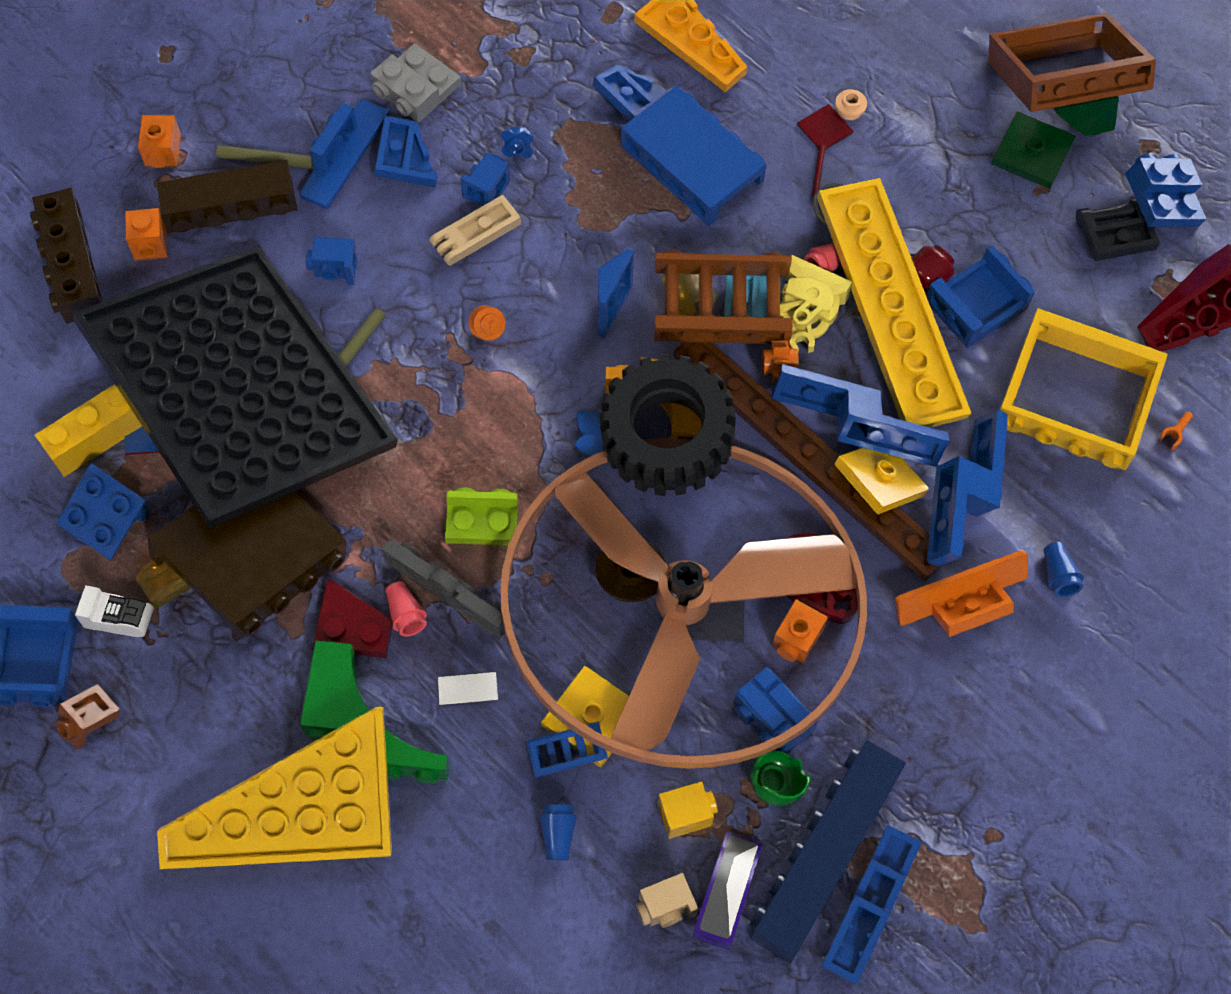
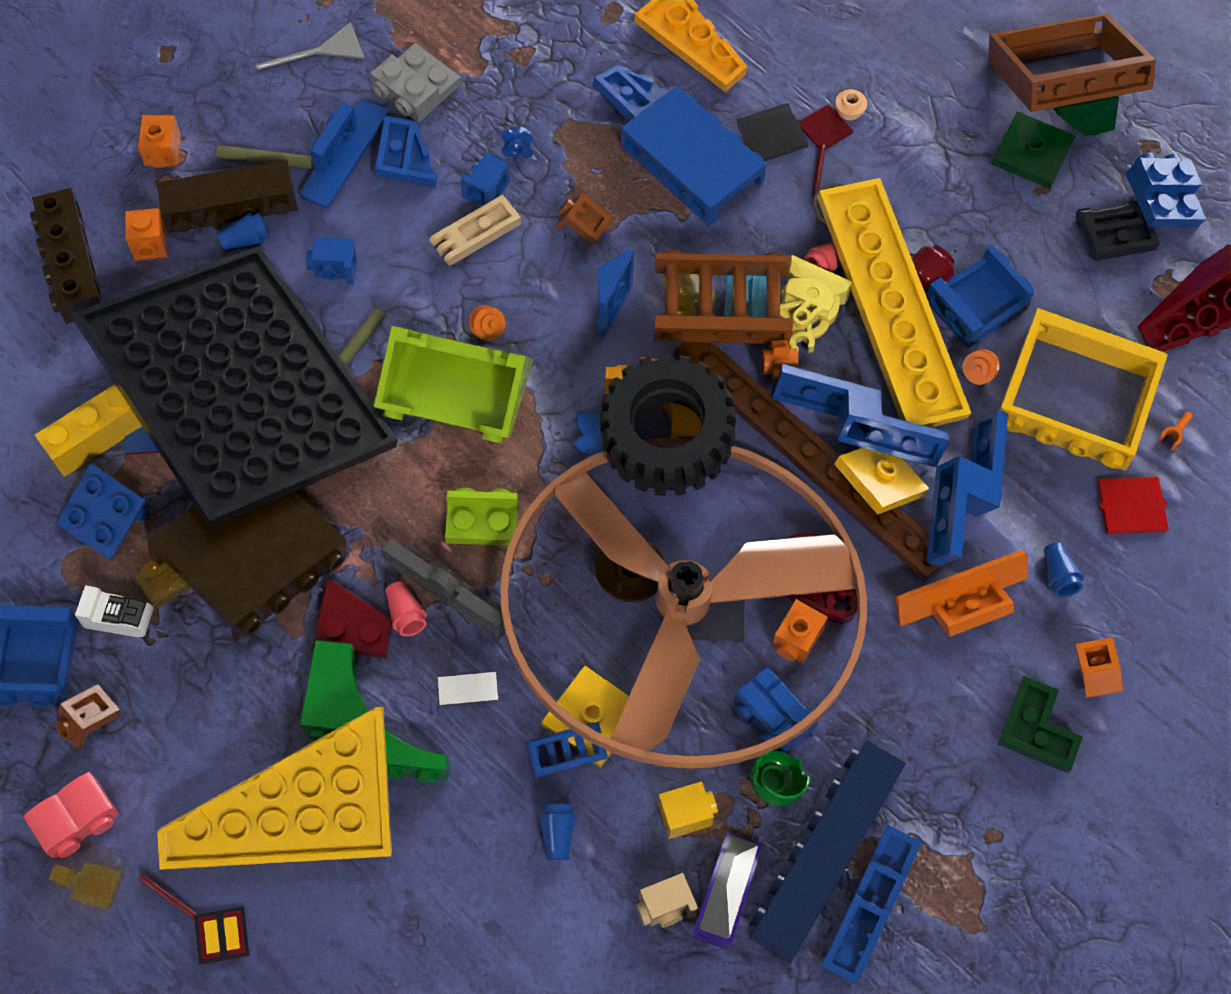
(71, 816): none -> coral brick
(92, 886): none -> clear yellow plate
(219, 933): none -> piece
(245, 232): none -> blue cone
(341, 44): none -> light grey piece
(452, 383): none -> lime windscreen
(584, 218): none -> dark orange bracket
(772, 132): none -> clear smoke piece
(981, 366): none -> orange wheel
(1031, 733): none -> dark green plate
(1099, 667): none -> orange brick
(1132, 505): none -> red piece

